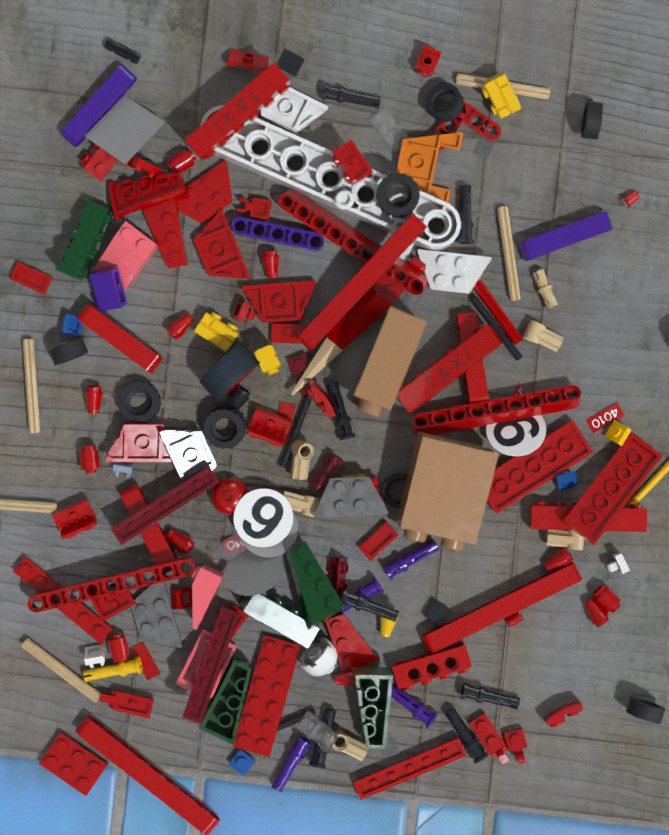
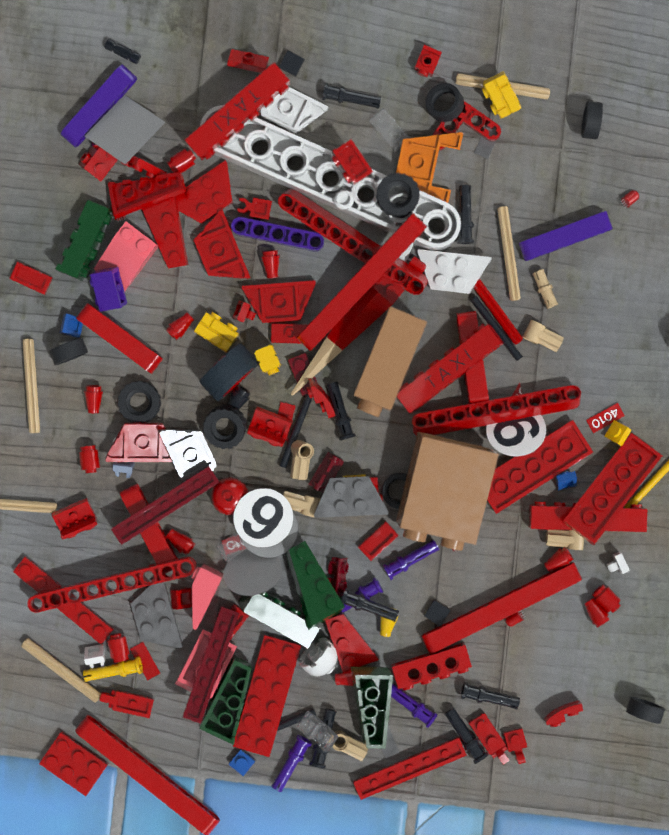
(112, 604): red plate -> none

